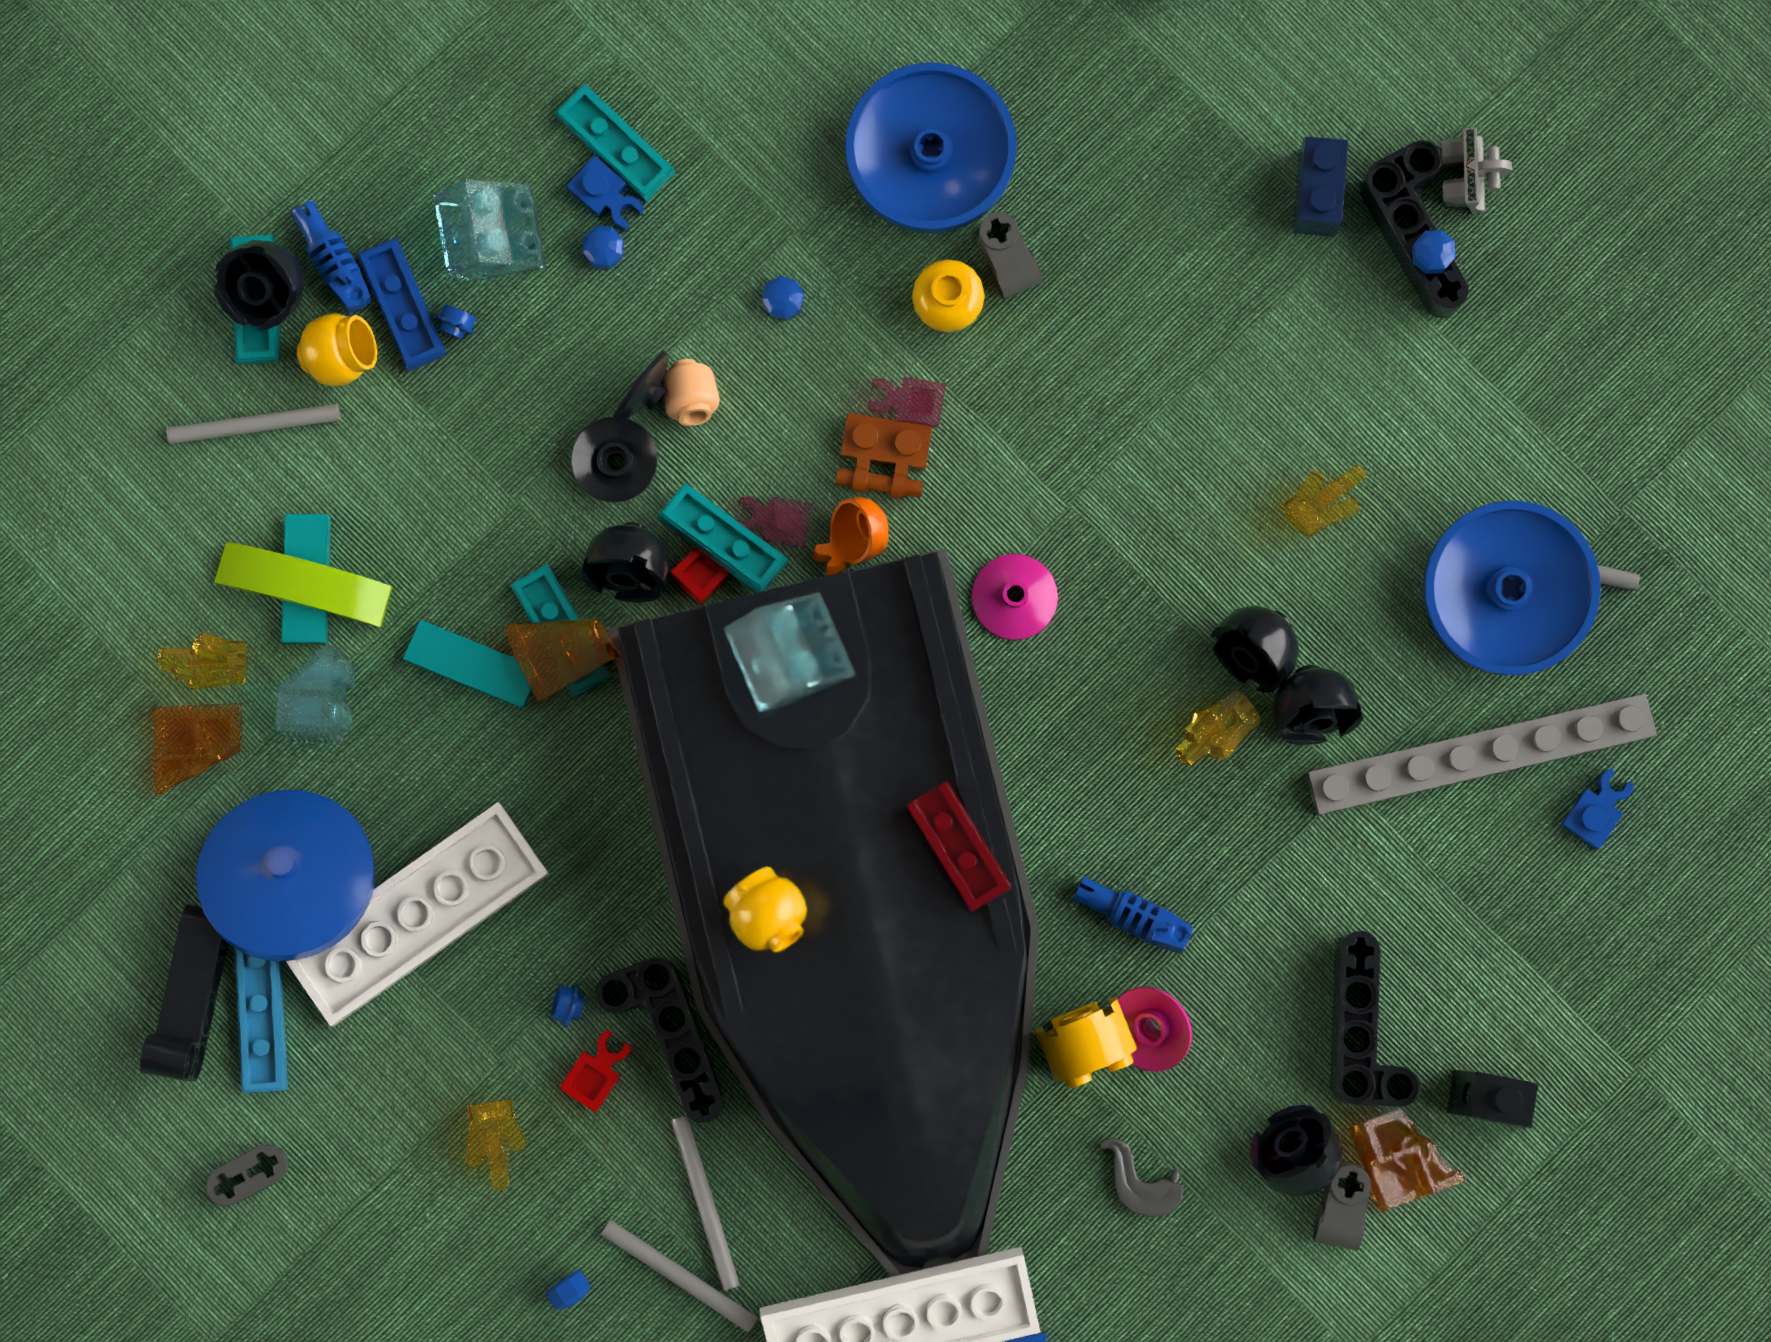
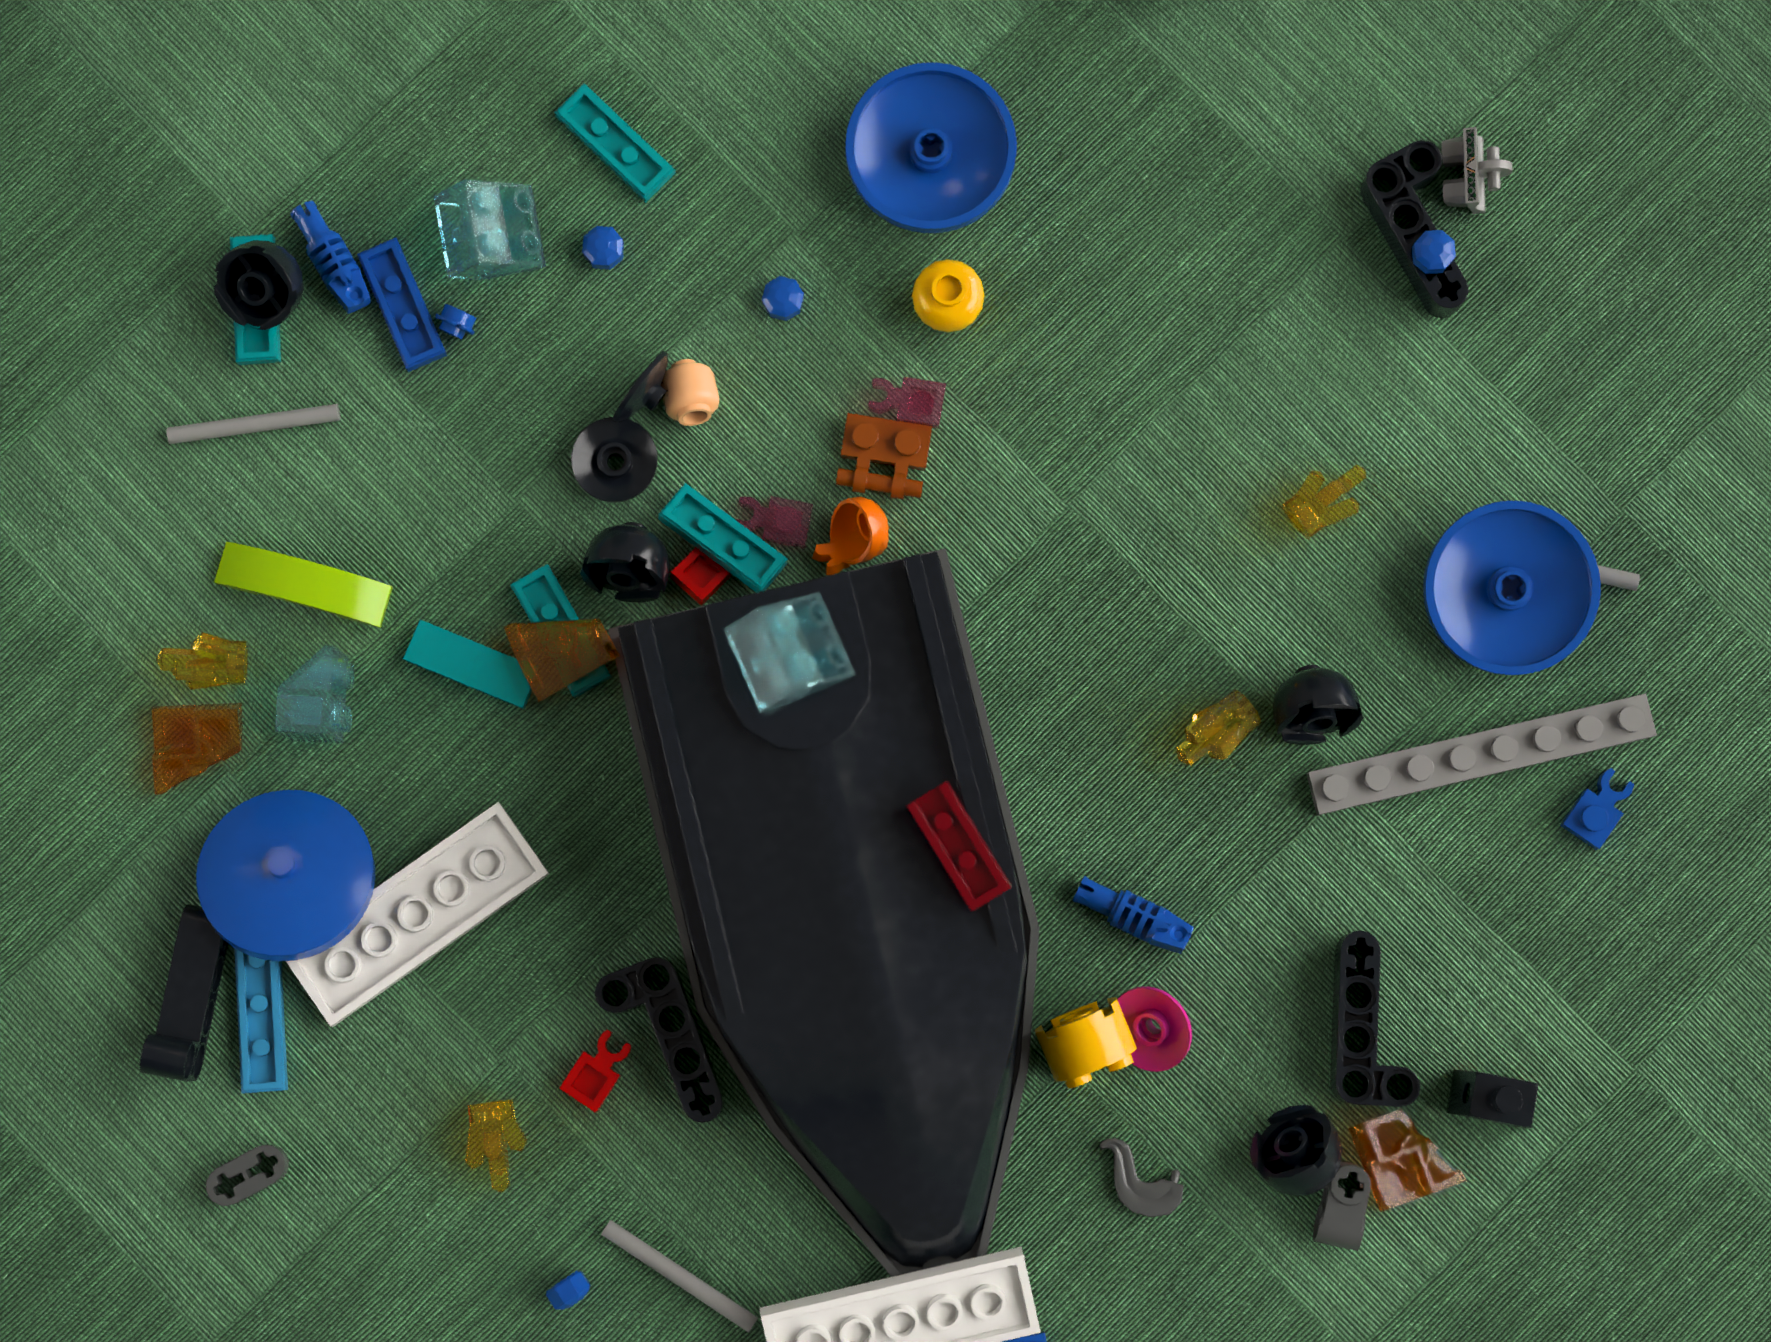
(308, 539): teal tile -> none
(337, 349): yellow piece -> none
(567, 1004): blue plate -> none
(601, 190): blue plate -> none
(705, 1203): light grey bar -> none
(766, 911): yellow piece -> none
(1009, 262): dark grey piece -> none
(1009, 618): dark pink dish -> none
(1257, 646): black cylinder -> none
(1320, 186): dark blue brick -> none

